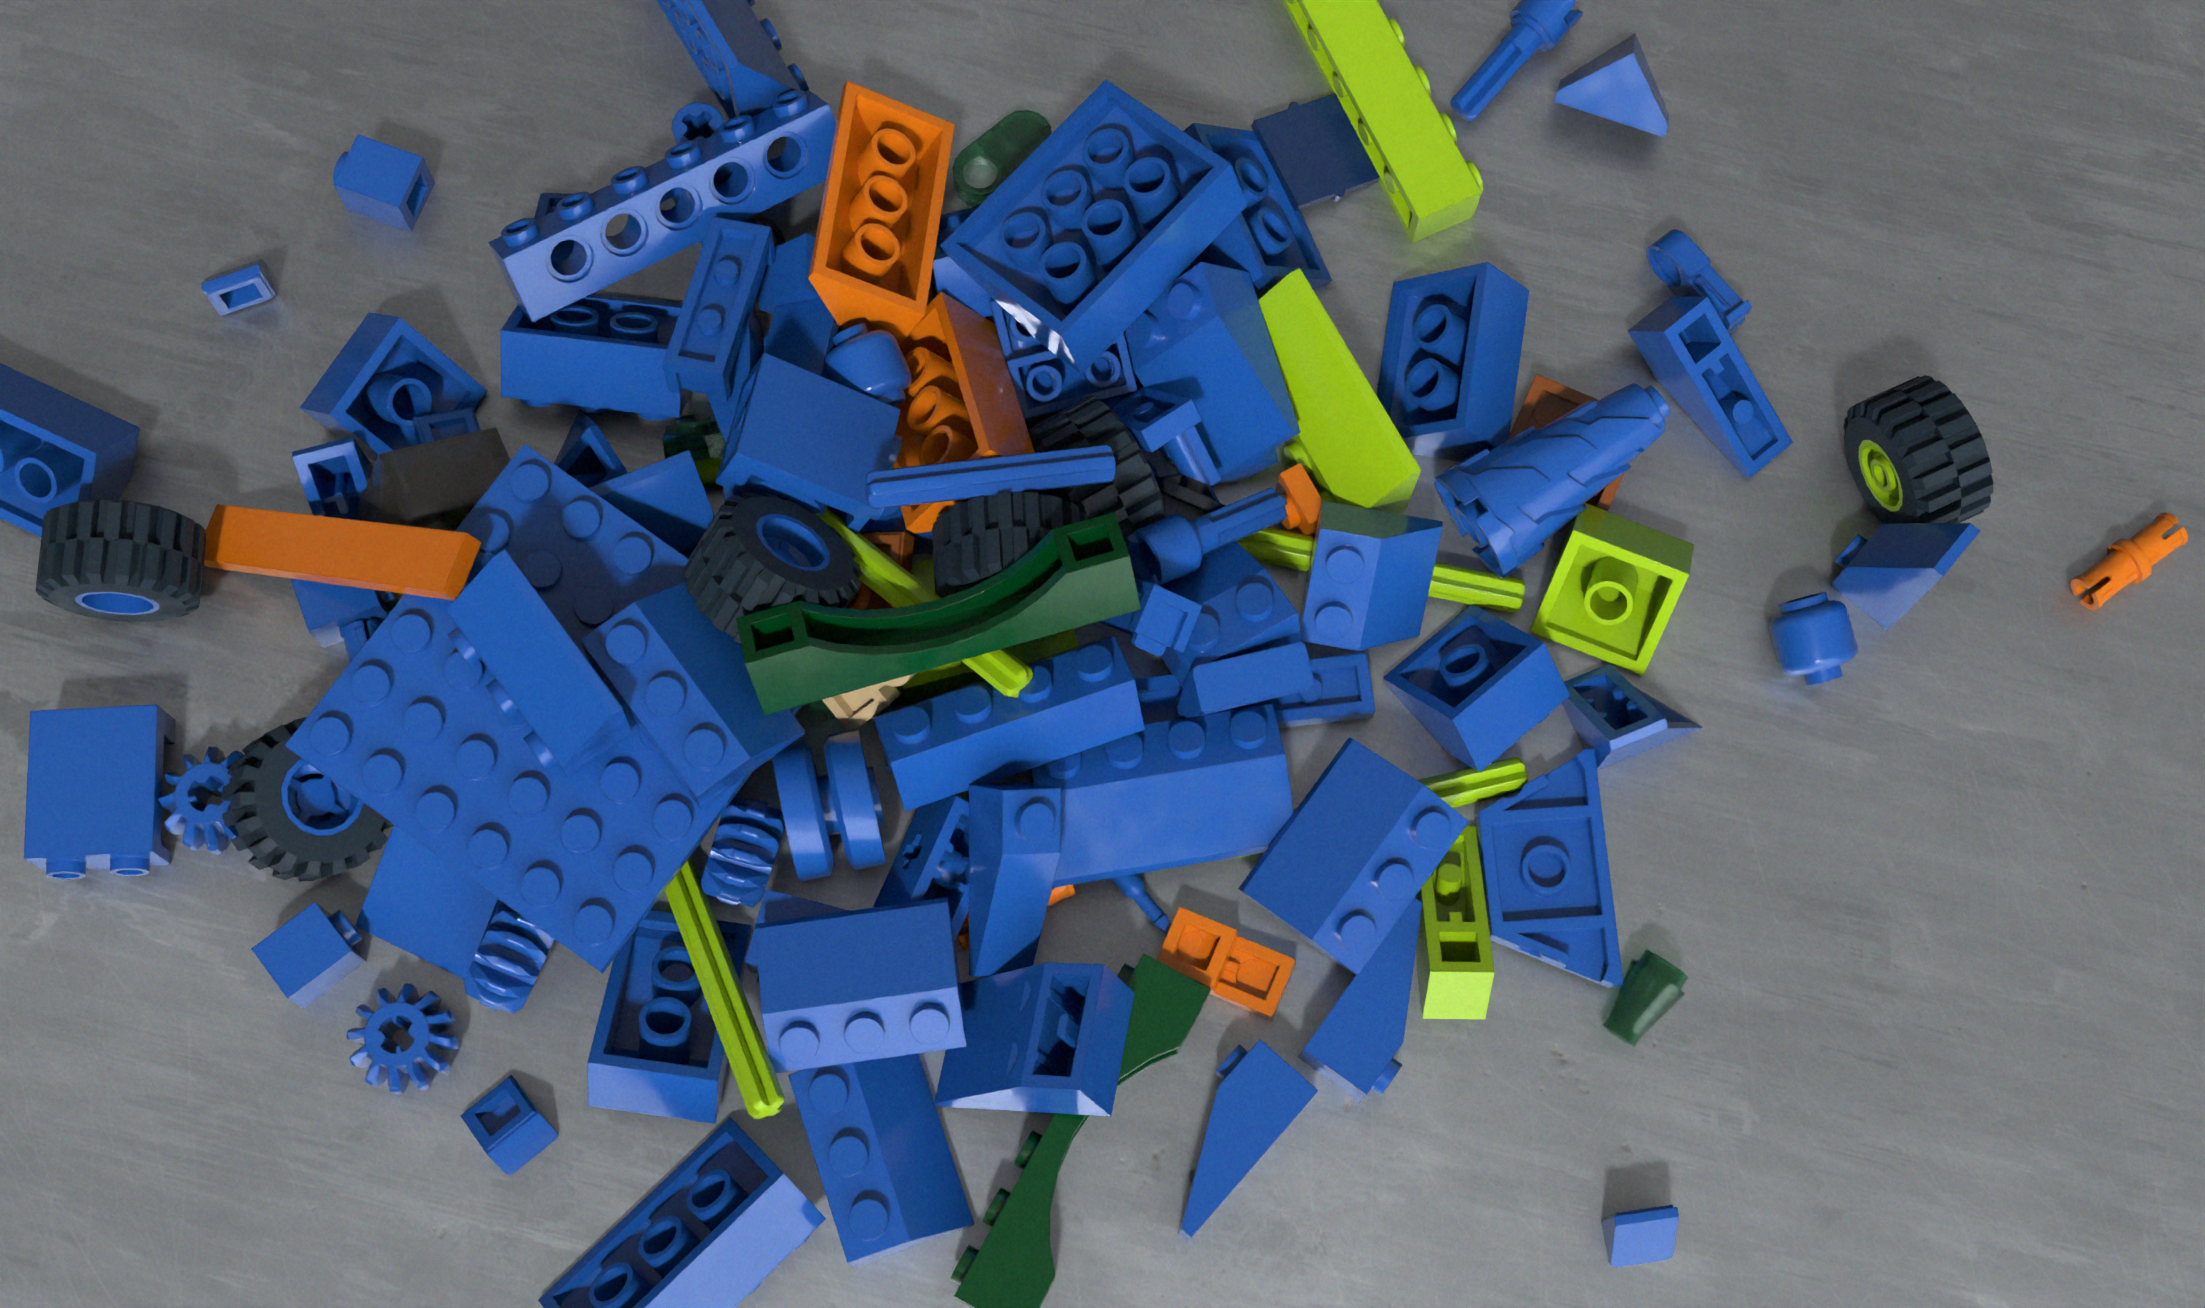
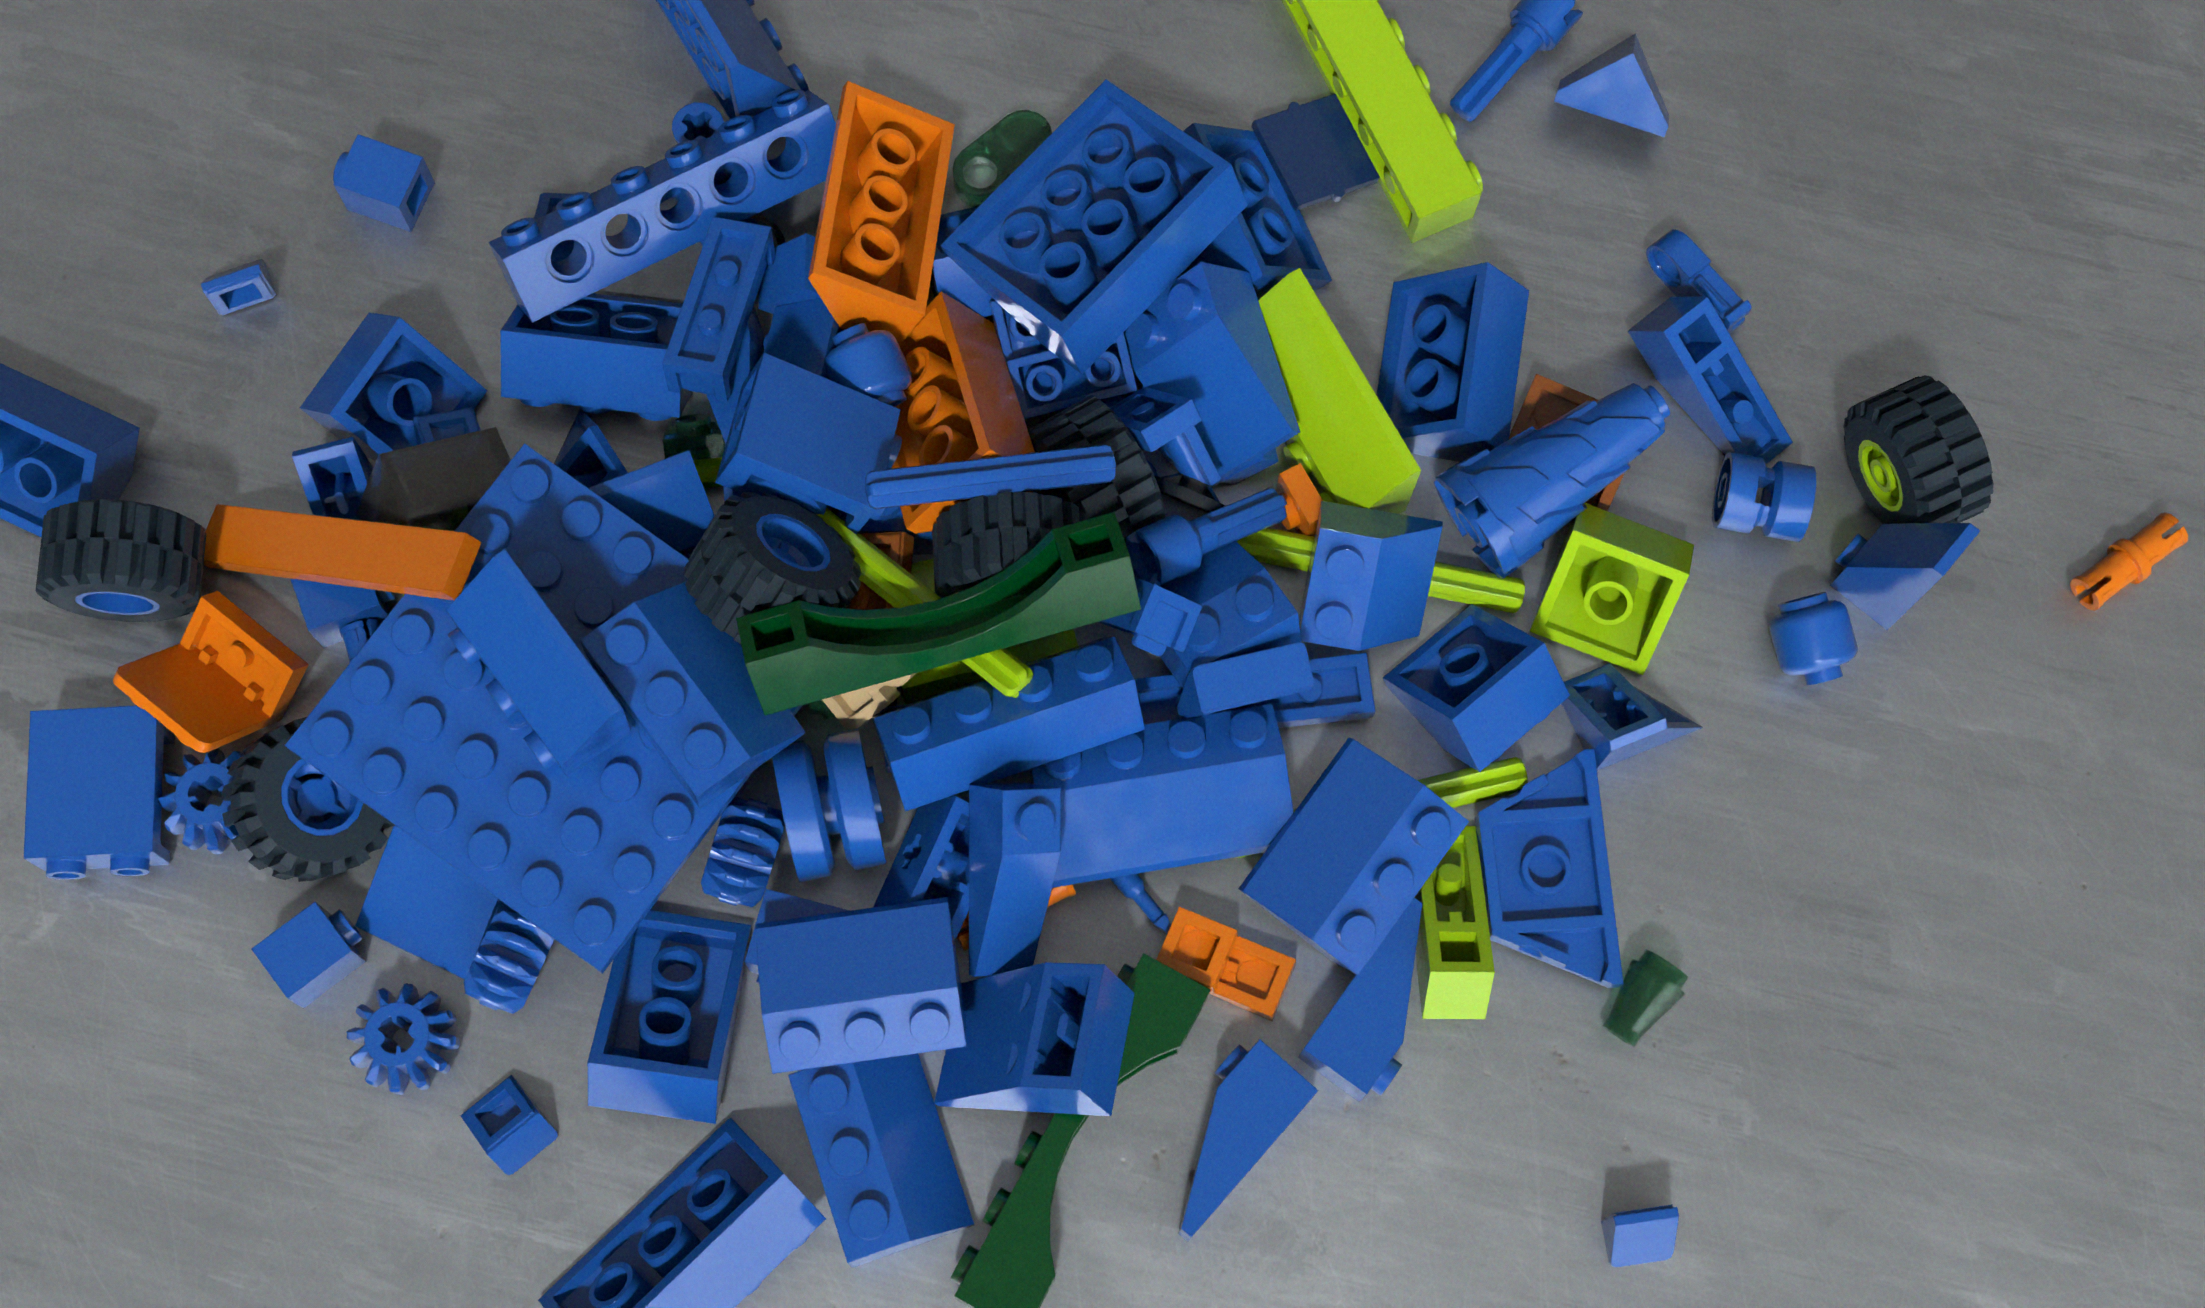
(218, 680): none -> orange bracket
(724, 994): lime axle -> none
(1784, 501): none -> blue wheel

